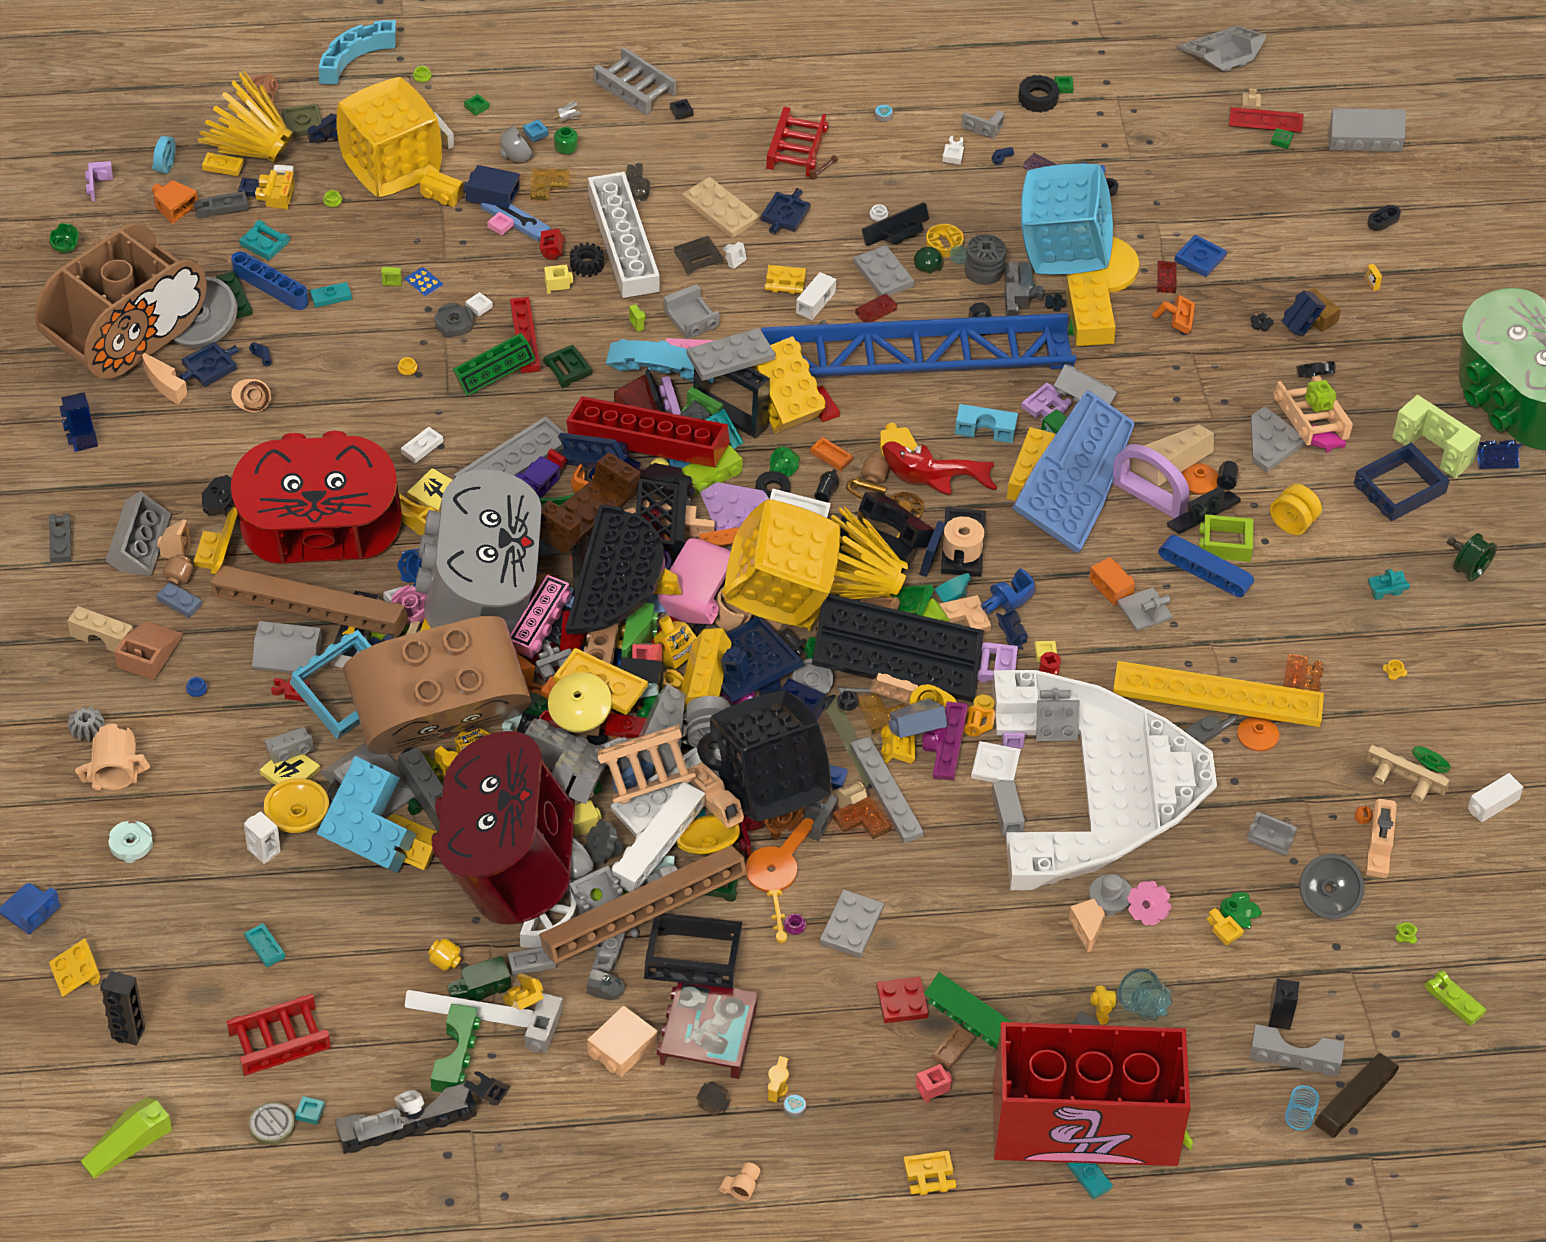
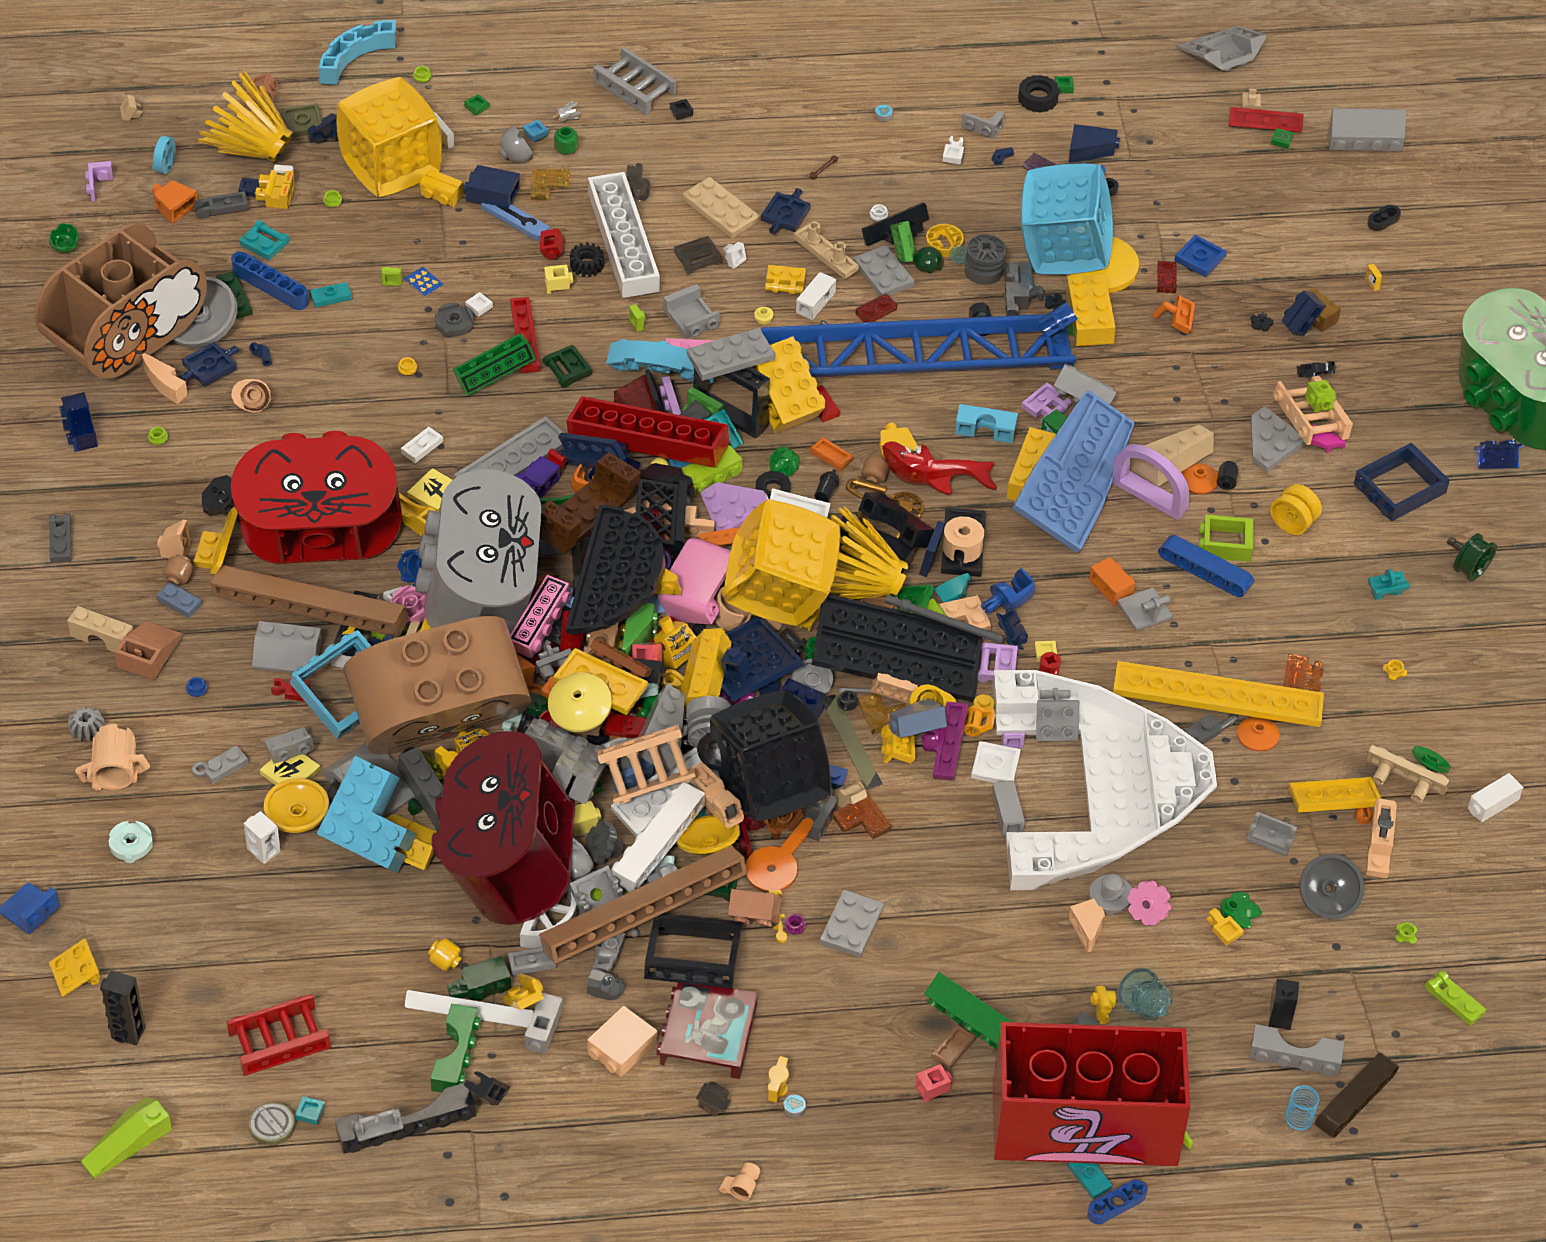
(130, 108): none -> tan tile
(137, 535): light grey slope -> none
(157, 435): none -> lime plate
(221, 765): none -> light grey hinge
(222, 164): yellow plate -> none
(264, 945): teal plate -> none
(409, 1101): white plate -> none
(500, 223): bright pink plate -> none
(620, 659): none -> dark orange plate
(754, 906): none -> nougat brick
(763, 315): none -> light yellow plate
(782, 131): red fence -> none
(830, 254): none -> tan plate
(886, 790): light grey plate -> none
(902, 1000): plate -> none
(903, 241): none -> bright green bracket
(906, 605): none -> dark grey bar
(929, 1166): yellow plate -> none
(1057, 319): none -> blue hips
(1092, 143): none -> dark blue slope
(1112, 1210): none -> blue beam
(1207, 504): black bracket -> none
(1334, 794): none -> yellow tile
(1456, 439): yellowish green plate -> none

